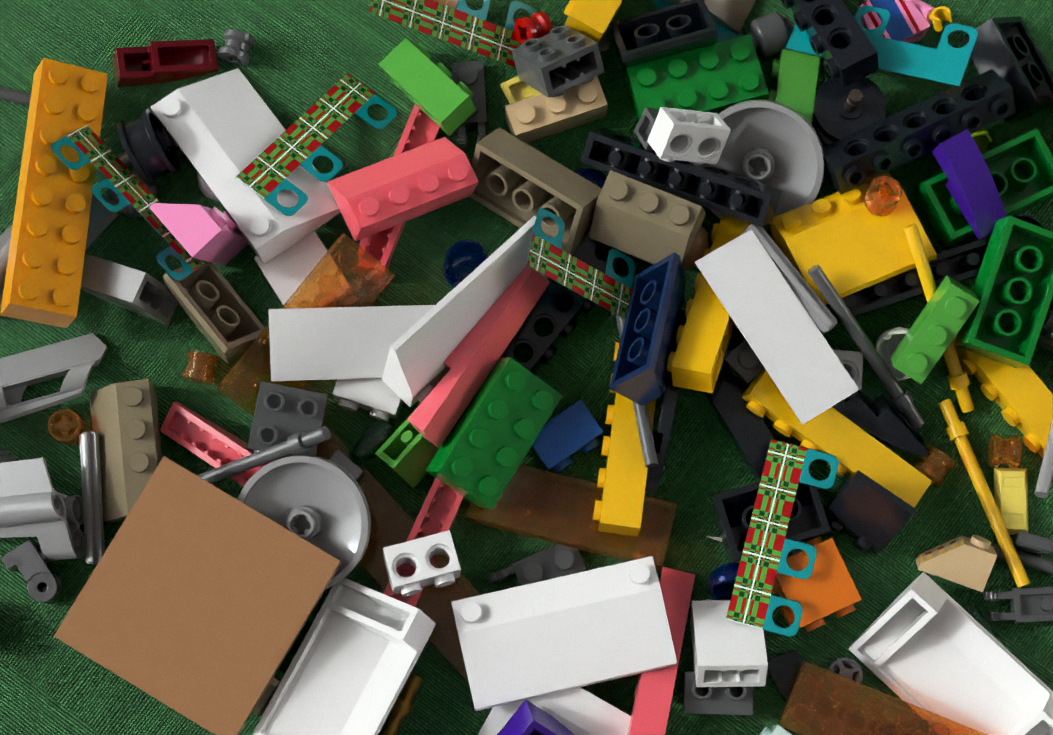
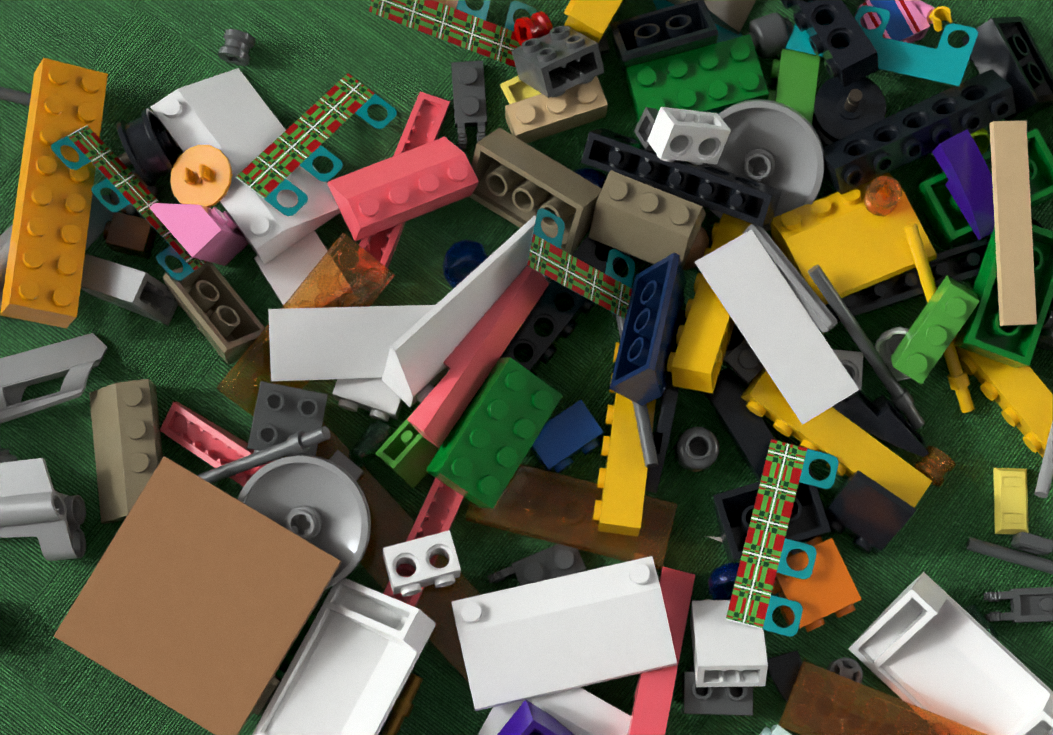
(41, 578): flat silver leg -> none
(62, 422): clear orange wheel -> none
(92, 497): light grey axle -> none
(130, 235): none -> reddish brown brick
(164, 62): dark red slope -> none
(200, 367): clear orange wheel -> none
(201, 176): none -> light orange piece
(428, 85): bright green brick -> none
(697, 449): none -> dark grey head
(958, 433): yellow bar -> none
(960, 561): tan slope -> none
(1004, 451): clear orange wheel -> none
(1013, 223): none -> tan tile

